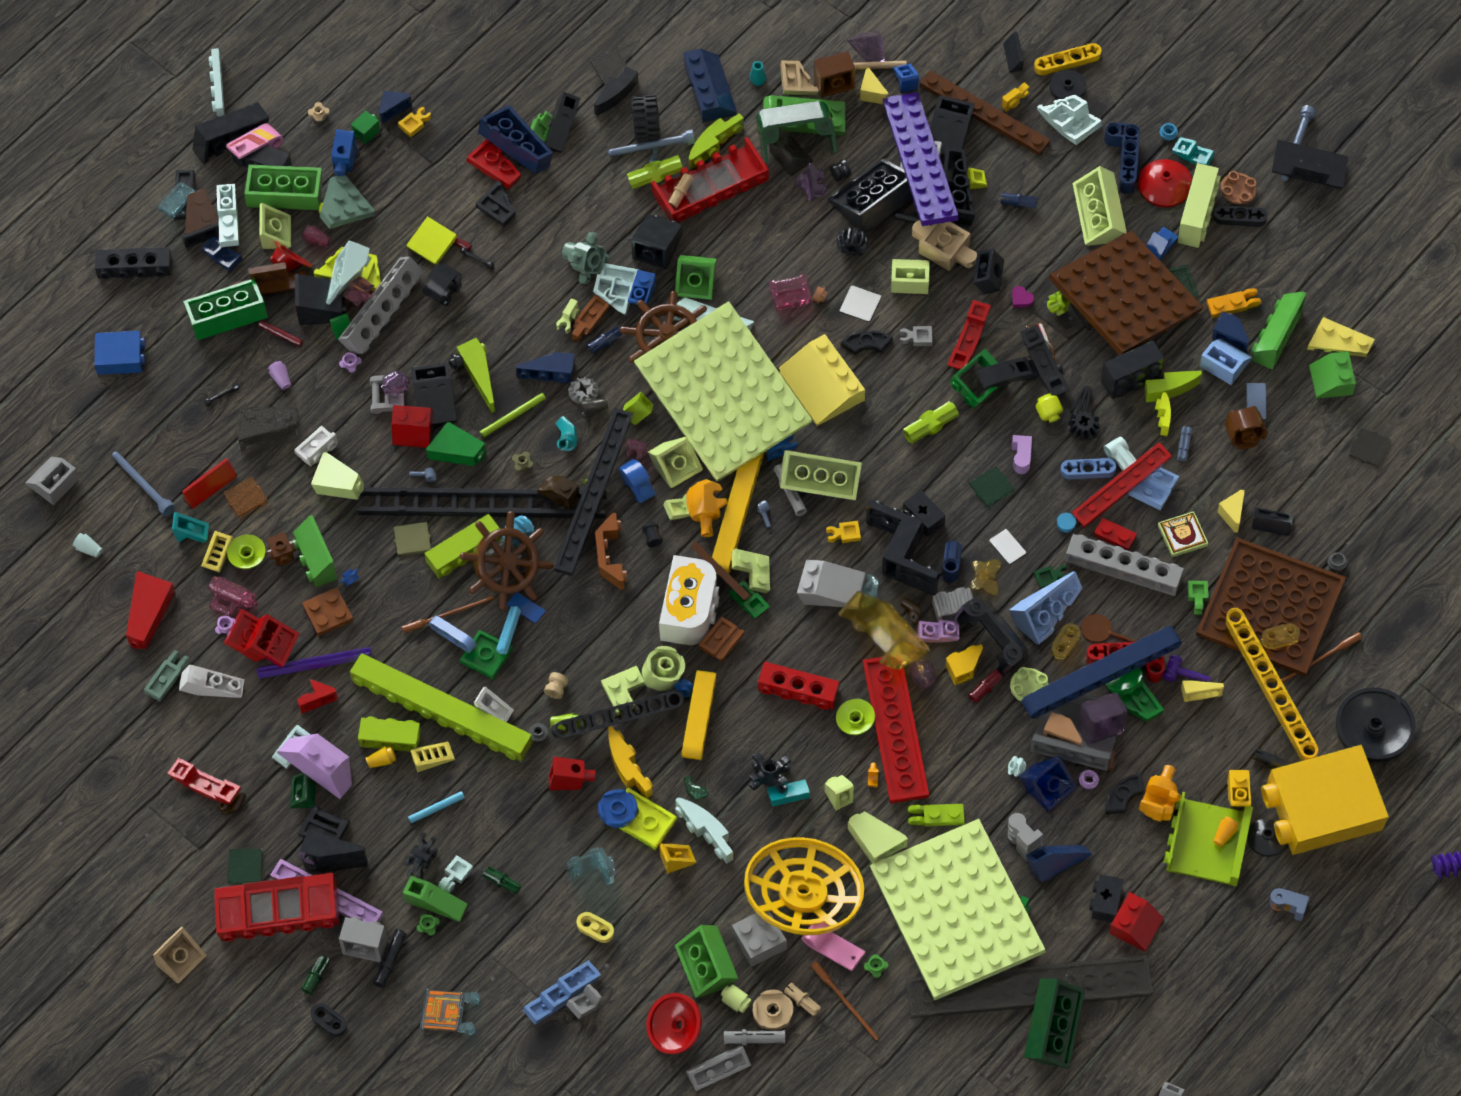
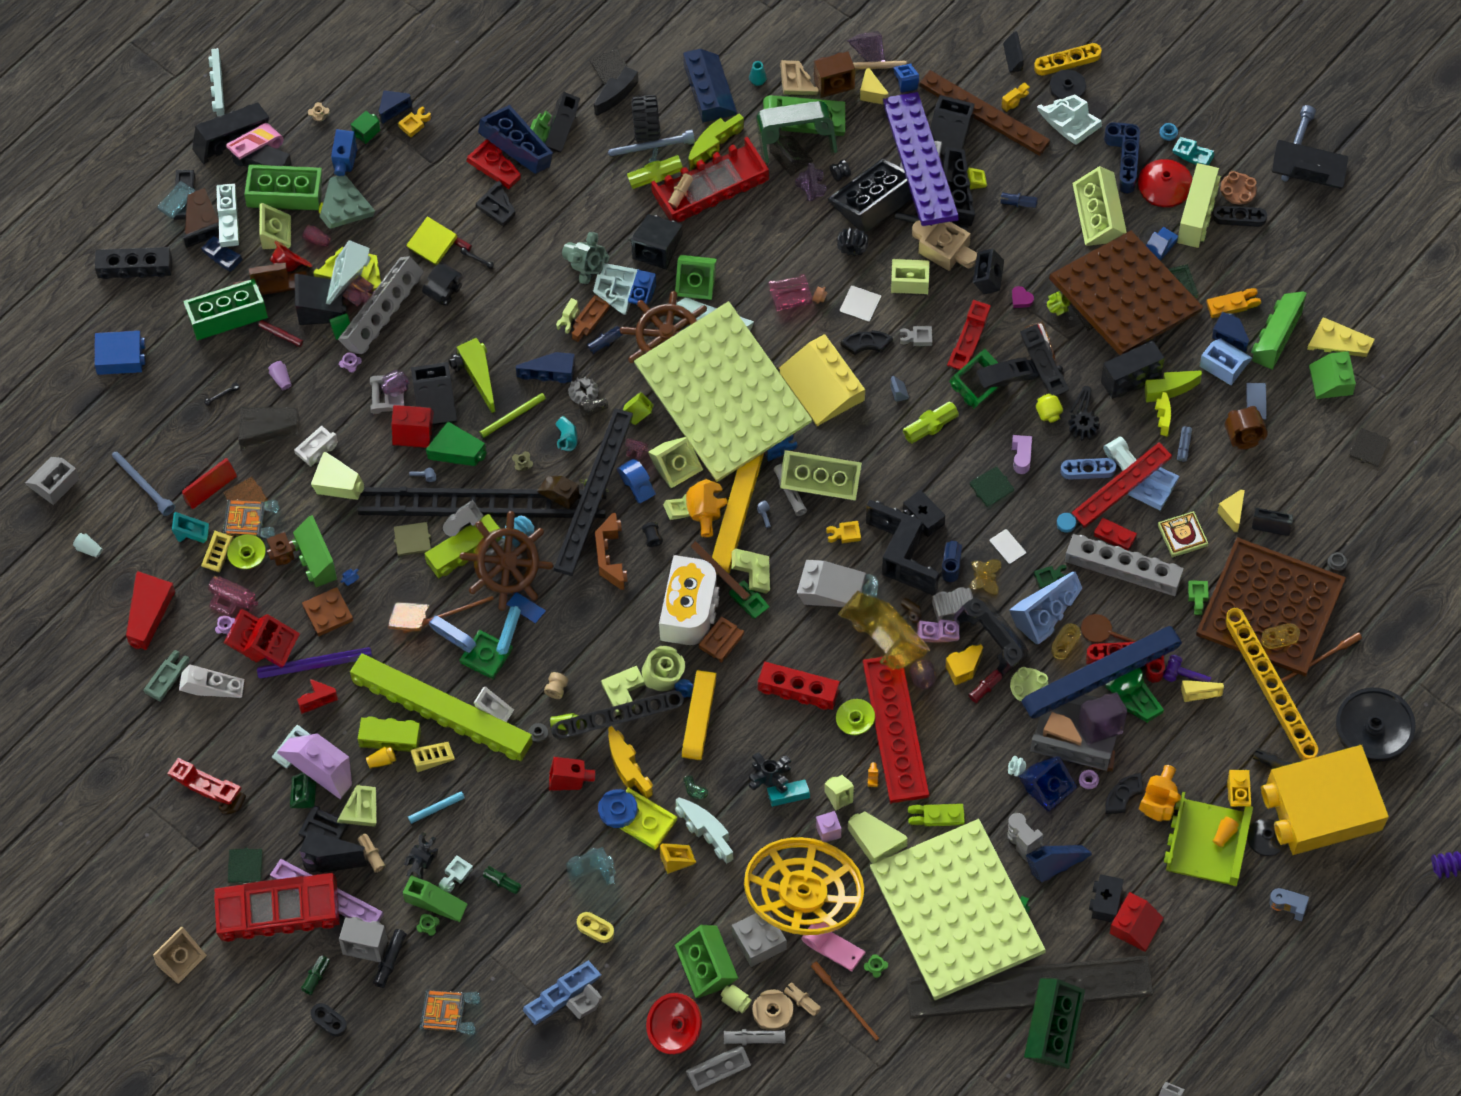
(247, 518): none -> flag
(360, 807): none -> yellowish green wing
(372, 853): none -> tan axle
(408, 616): none -> clear orange piece
(464, 515): none -> light grey legs
(828, 827): none -> lavender brick
(898, 389): none -> sand blue slope

